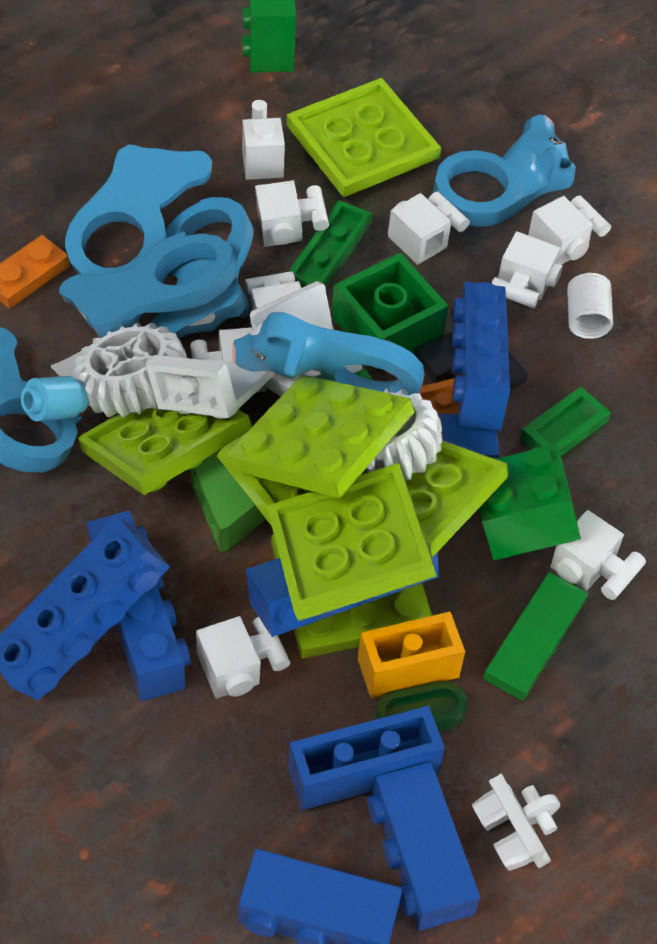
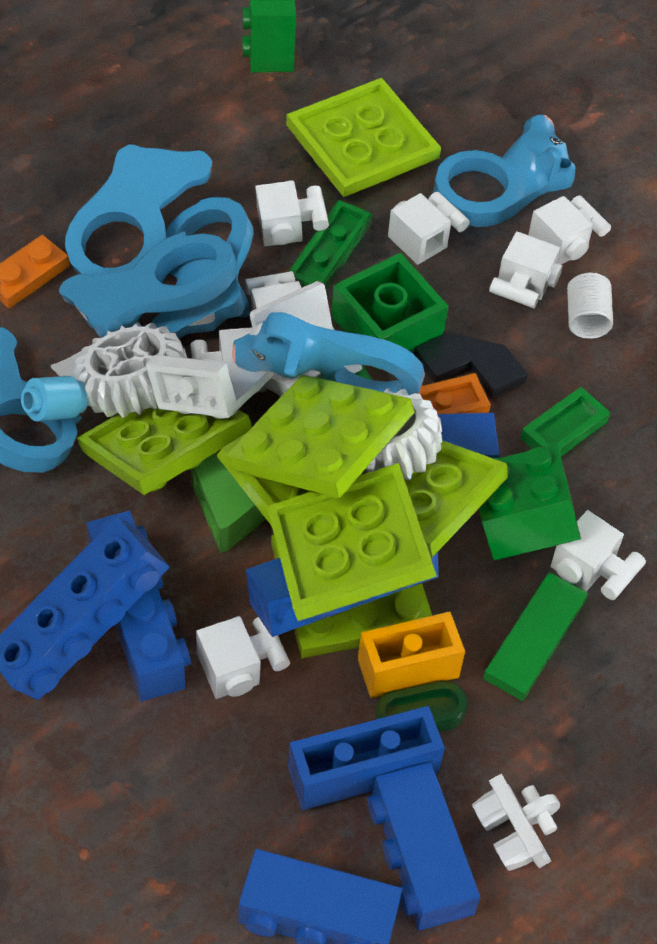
(262, 144): white brick -> none
(481, 356): blue brick -> none

